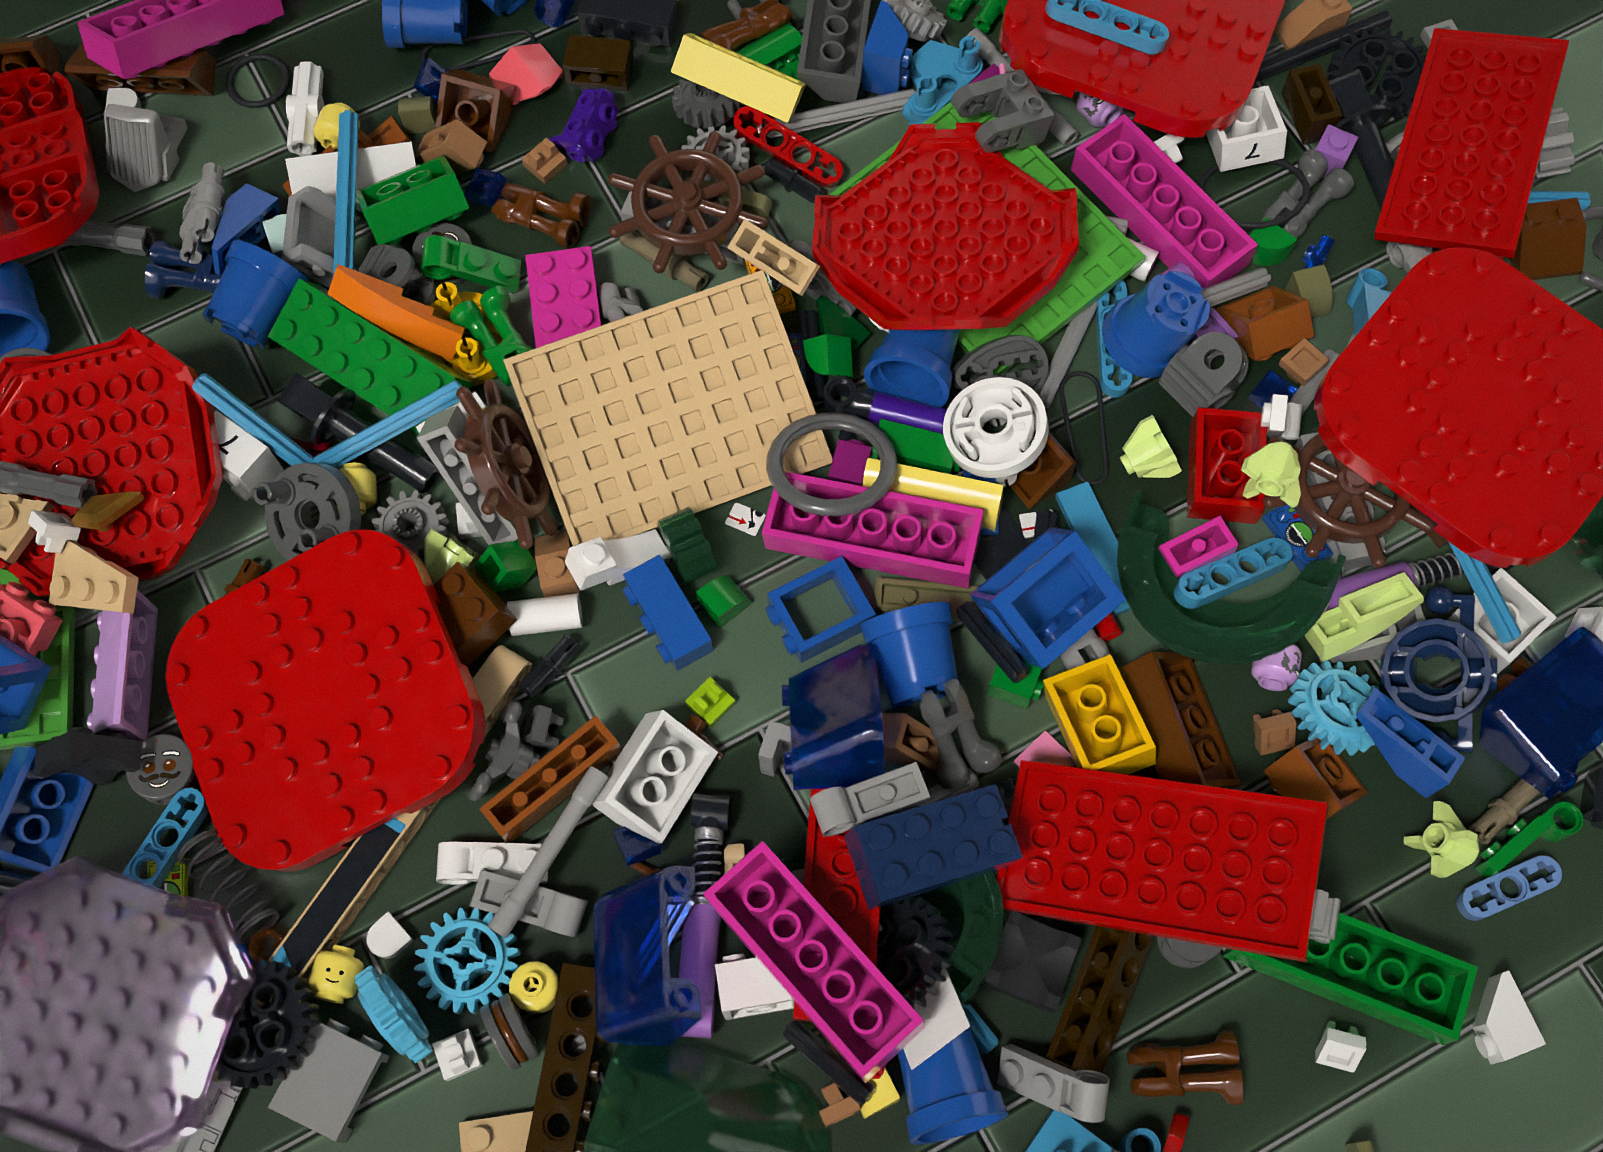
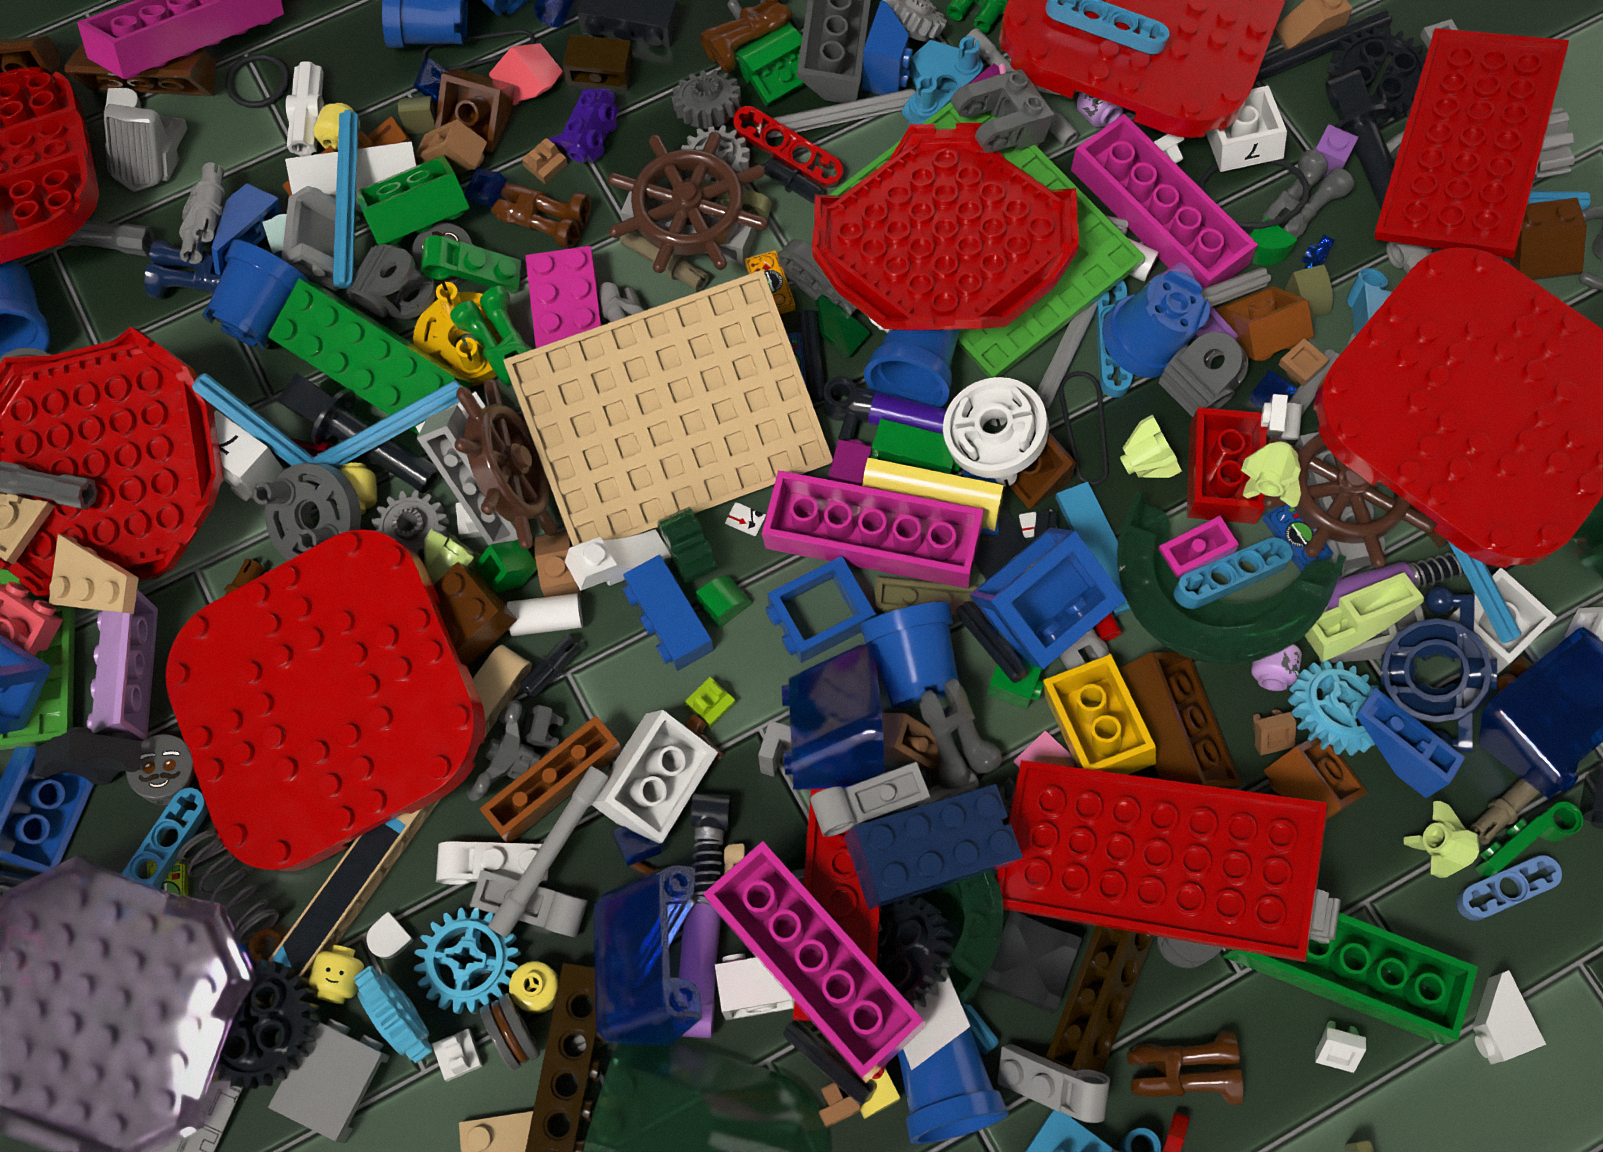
(53, 529): white tile -> none
(104, 509): pearl gold piece -> none
(398, 315): orange slope -> none
(738, 77): light yellow brick -> none
(773, 257): tan slope -> none
(829, 355): green brick -> none
(831, 507): dark grey wedge -> none
(1004, 350): dark grey piece -> none
(1310, 102): dark brown brick -> none

